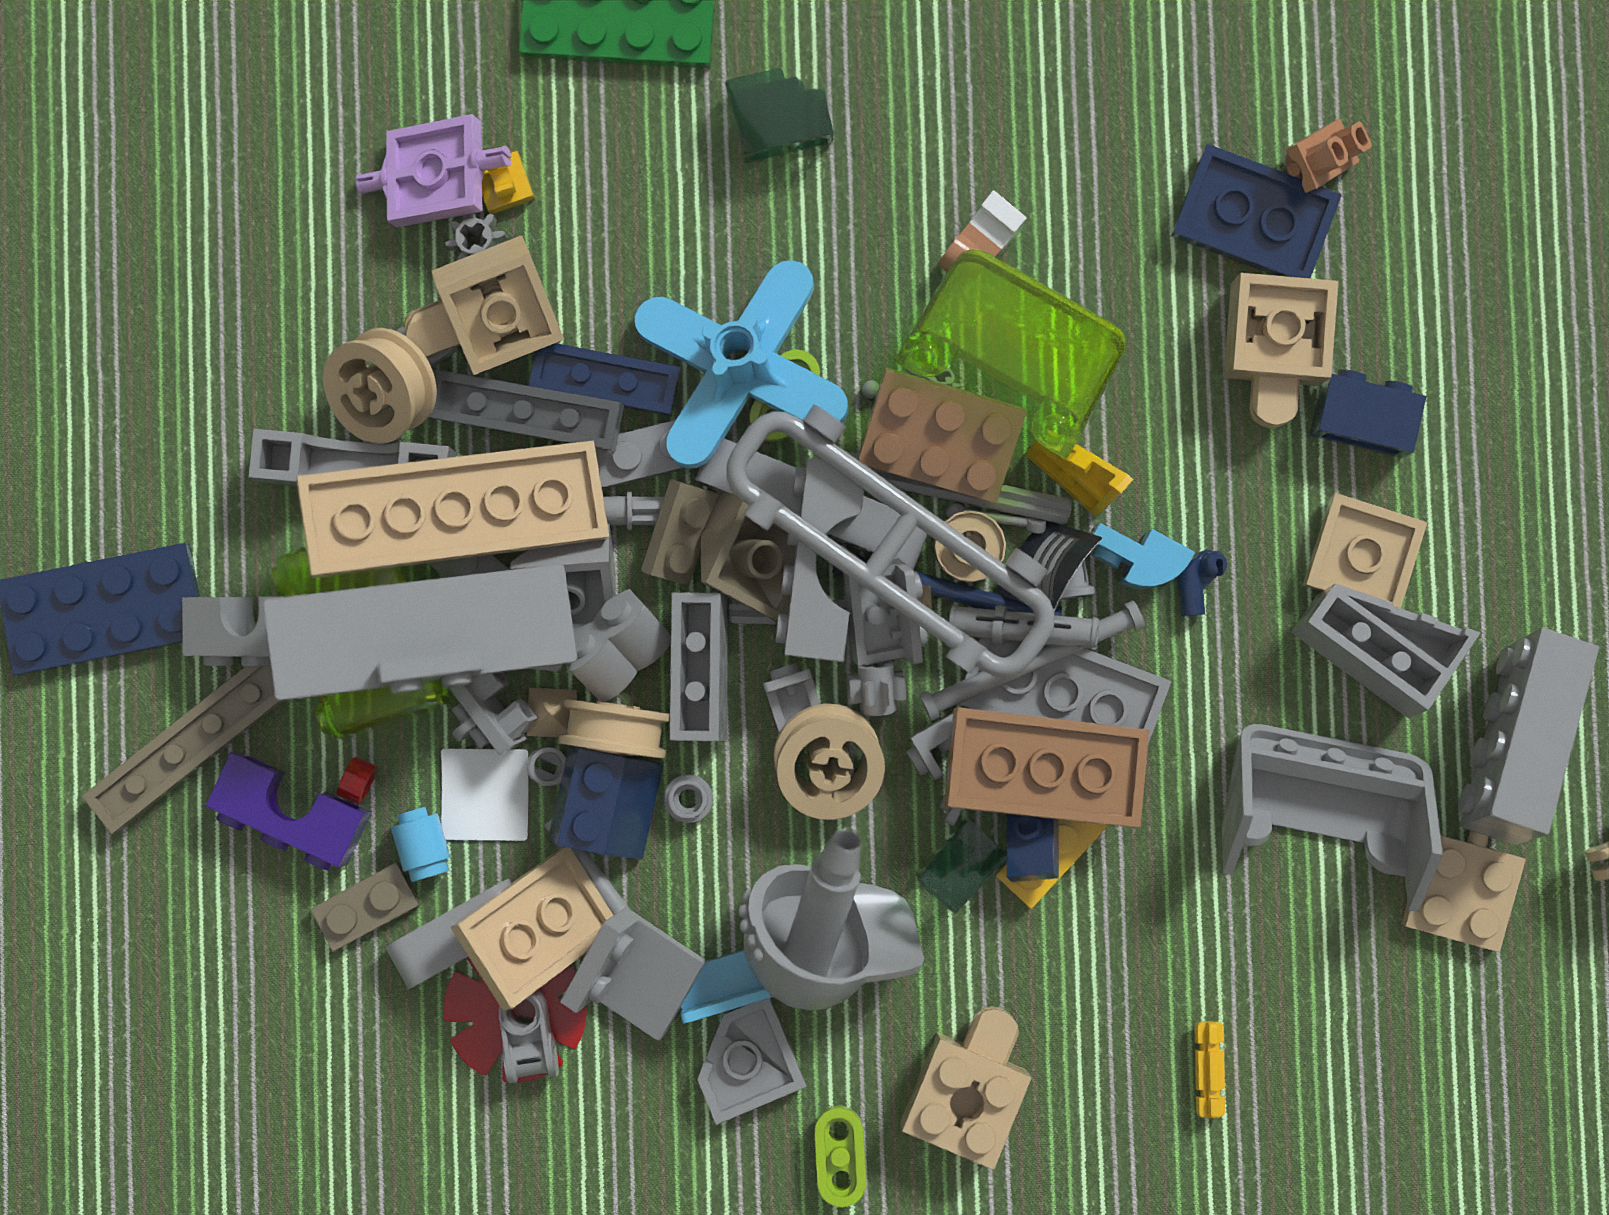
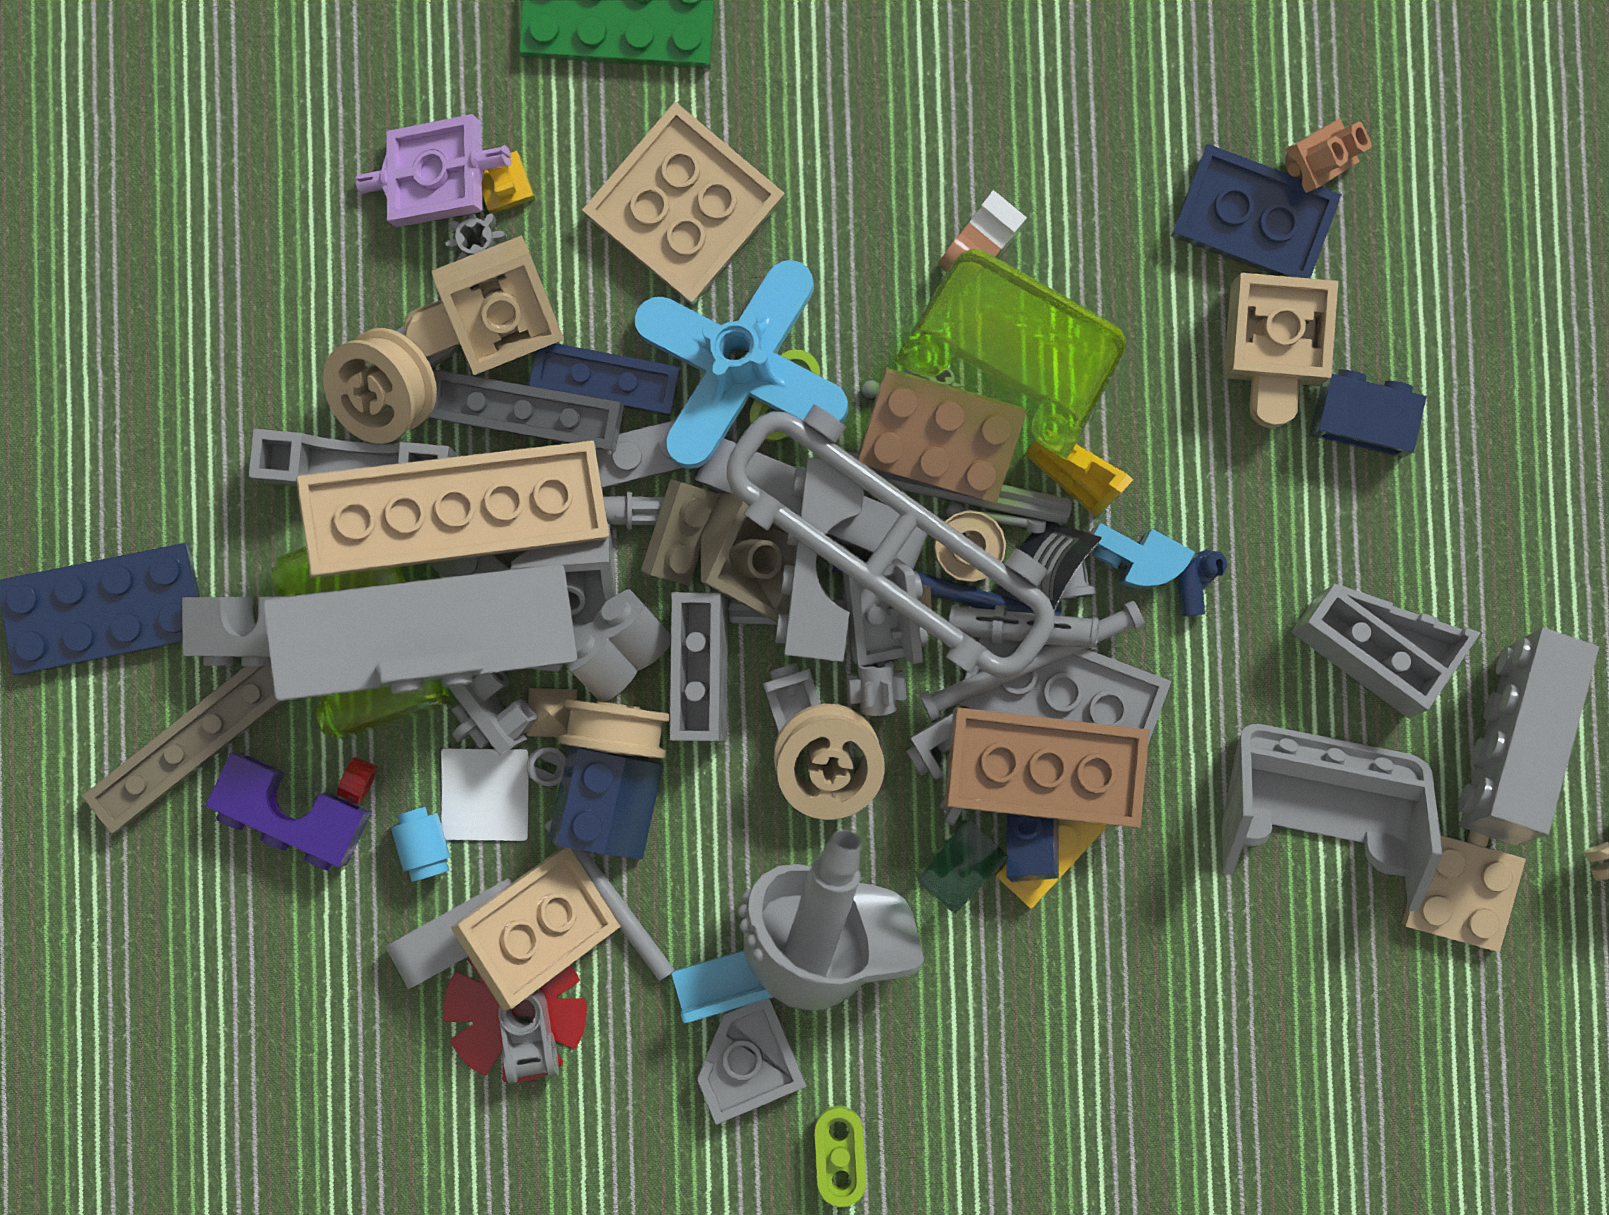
(365, 906): dark tan plate -> none
(635, 973): light grey bracket -> none
(673, 803): light grey plate -> none
(683, 203): none -> tan plate
(777, 115): clear green piece -> none
(969, 1090): tan brick -> none
(1209, 1069): yellow axle -> none
(1365, 549): tan plate -> none

